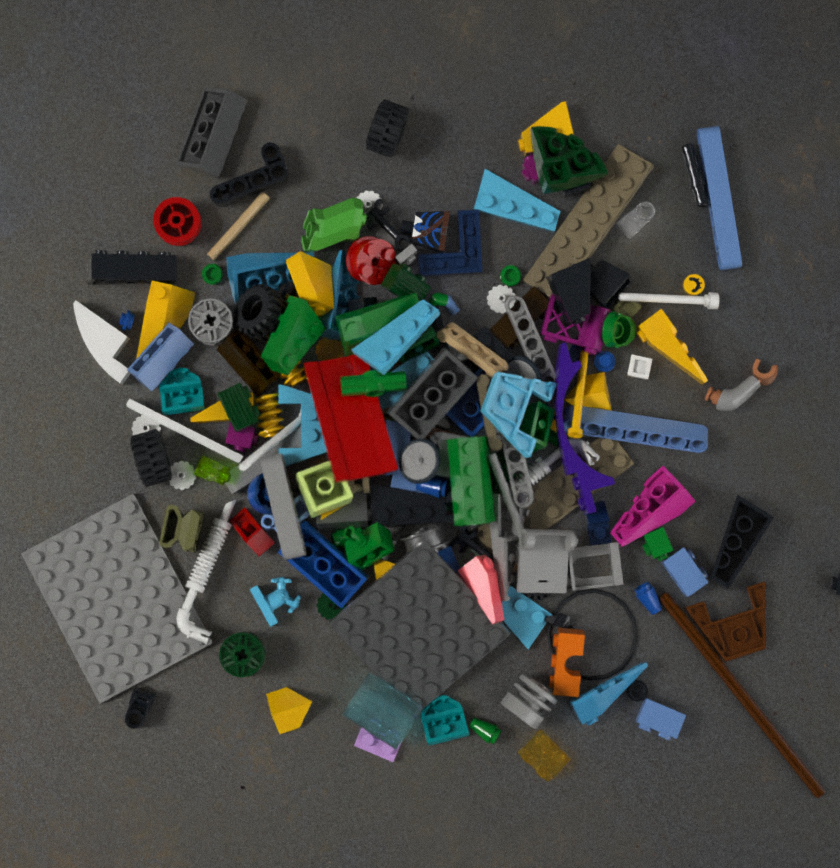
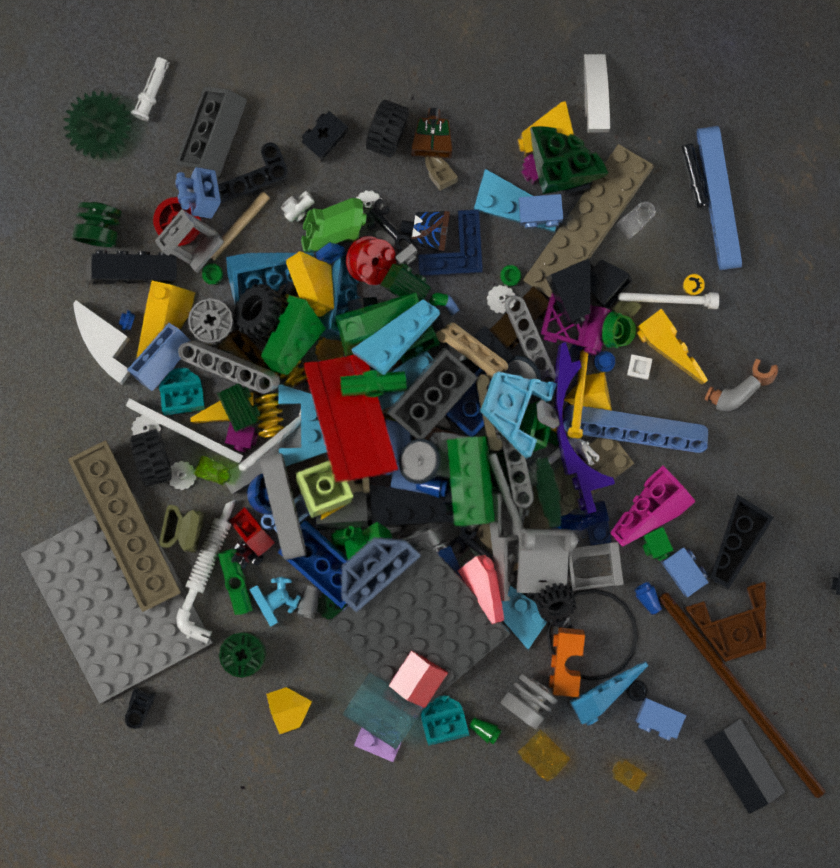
(89, 142): none -> clear green gear
(96, 225): none -> dark green wheel
(124, 526): none -> dark tan plate
(147, 98): none -> white pin
(178, 229): none -> light grey window
(202, 192): none -> medium blue brick
(219, 367): none -> light grey beam
(238, 594): none -> green piece
(245, 553): none -> black bar
(295, 209): none -> white plate
(309, 603): none -> light grey cone
(330, 253): none -> blue tile
(335, 131): none -> black brick
(374, 569): none -> sand blue wedge
(417, 679): none -> slope
(432, 136): none -> reddish brown torso
(440, 172): none -> dark tan plate
(540, 210): none -> medium blue brick
(547, 414): none -> light grey plate
(548, 492): none -> clear green gear
(565, 602): none -> black tyre
(576, 521): none -> clear blue tile
(596, 93): none -> white slope
(637, 774): none -> clear yellow brick
(744, 766): none -> black slope

